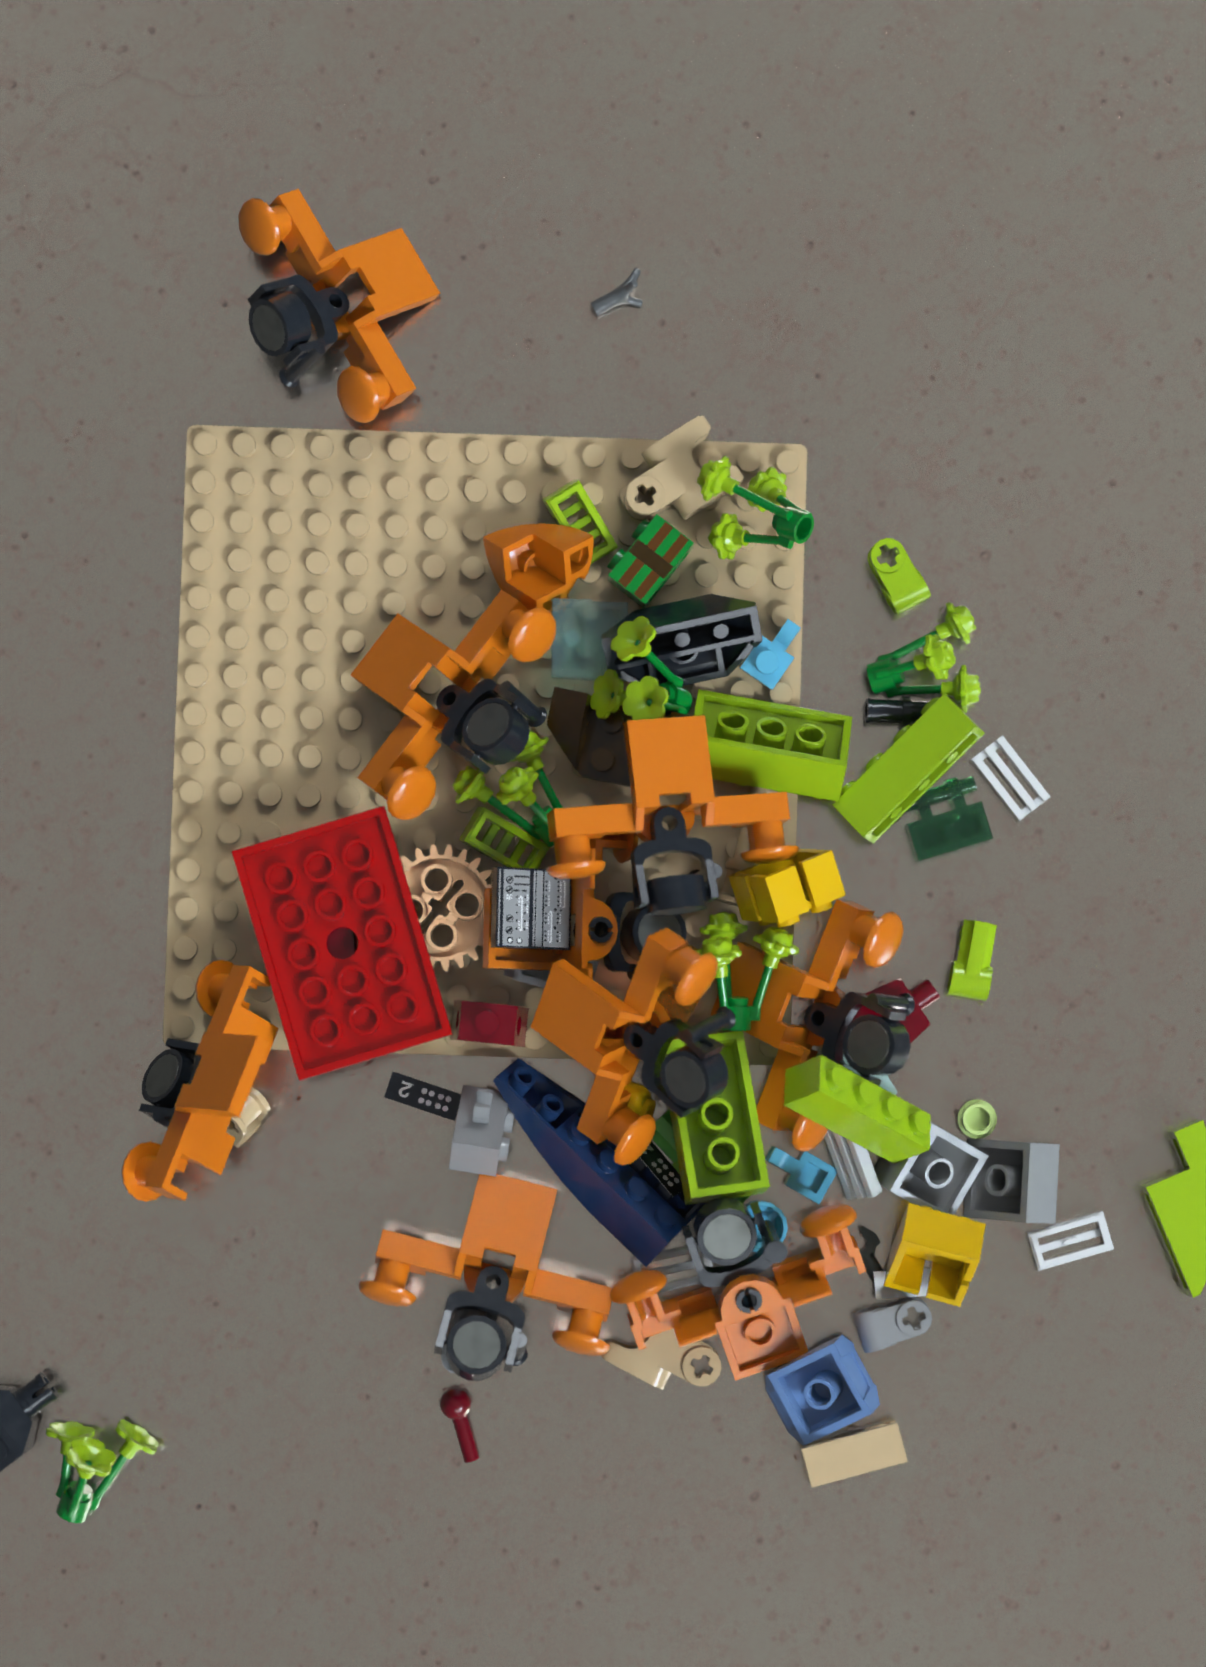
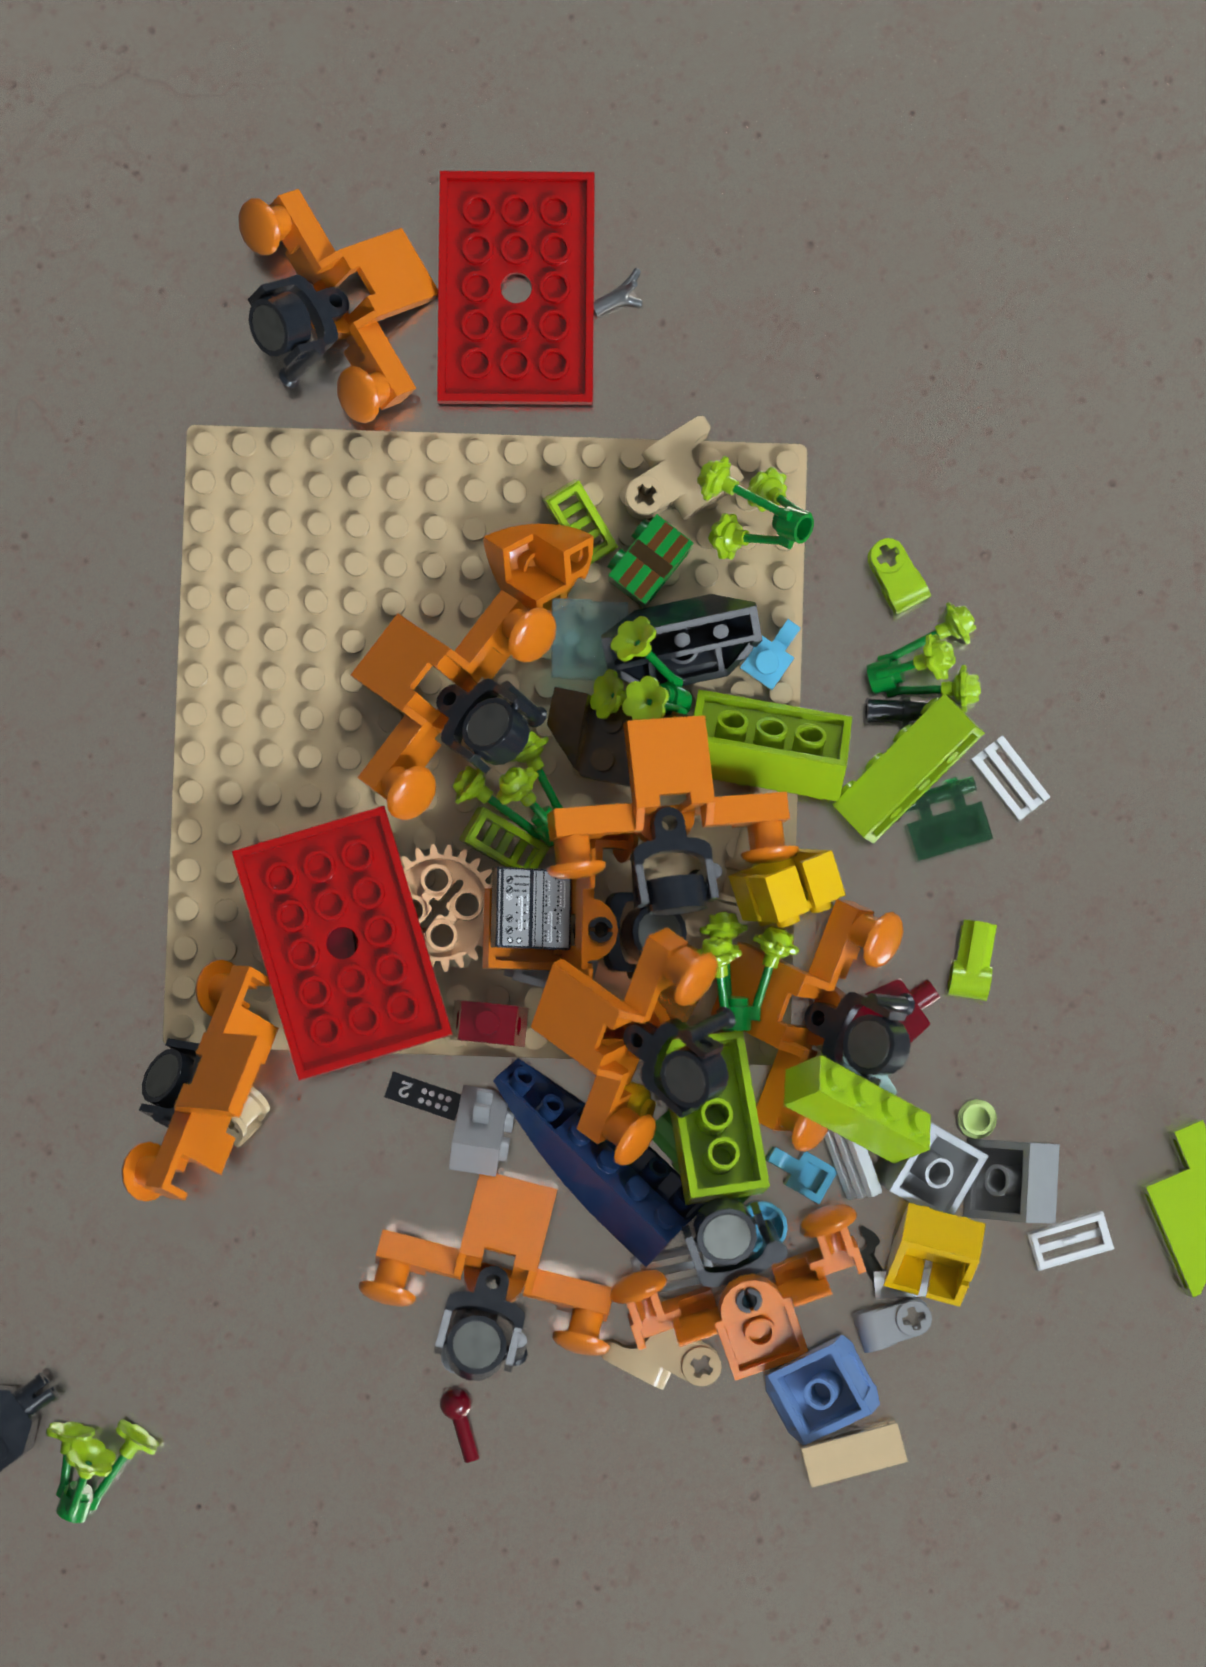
(505, 227): none -> red plate
(662, 1169): black sticker -> none

